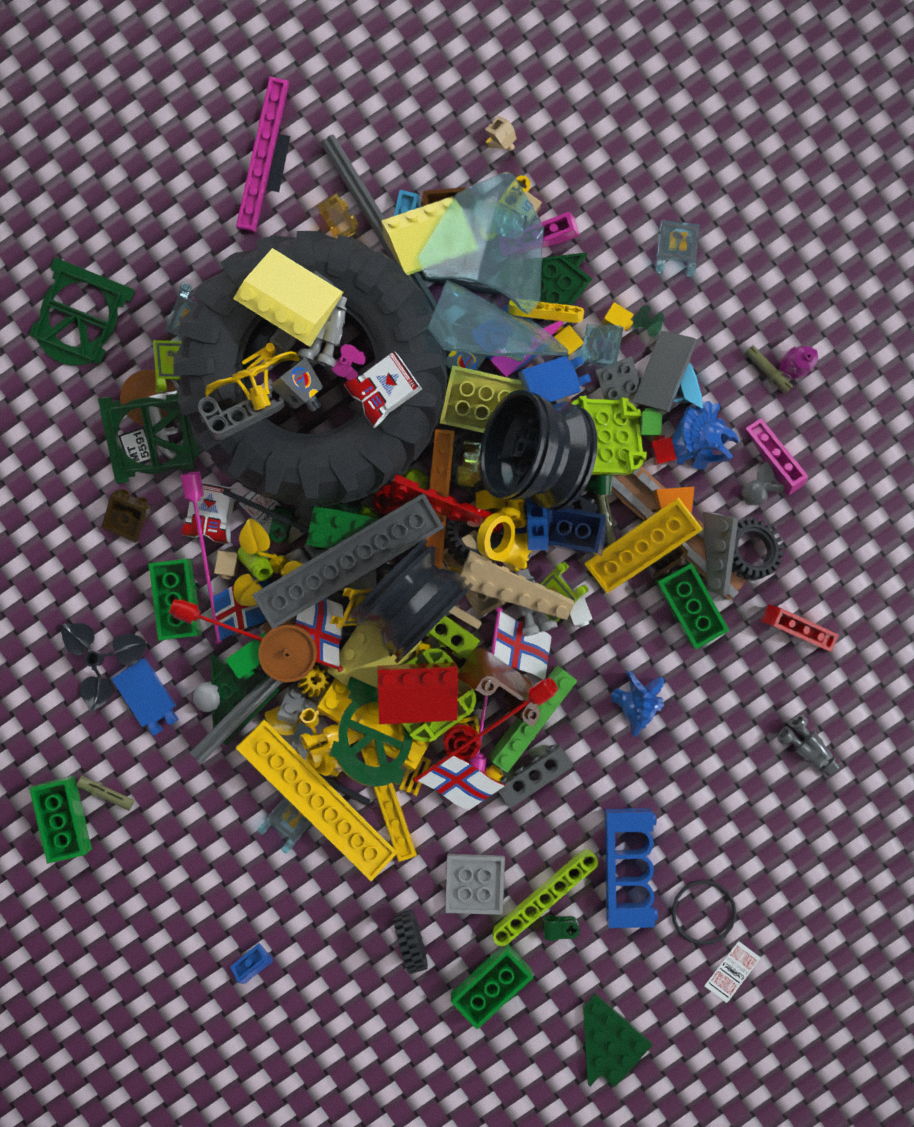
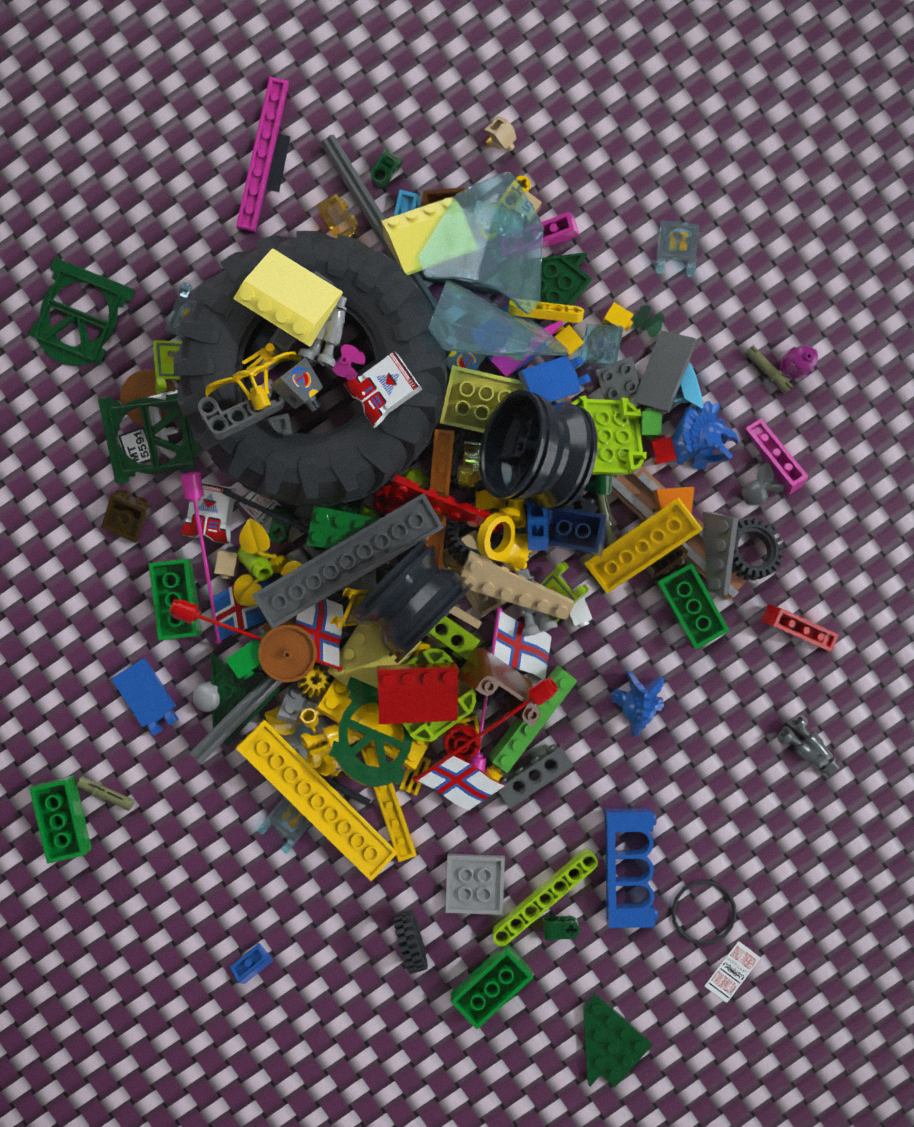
(127, 647): black plant -> none
(281, 424): none -> dark grey tile
(388, 166): none -> dark green piece

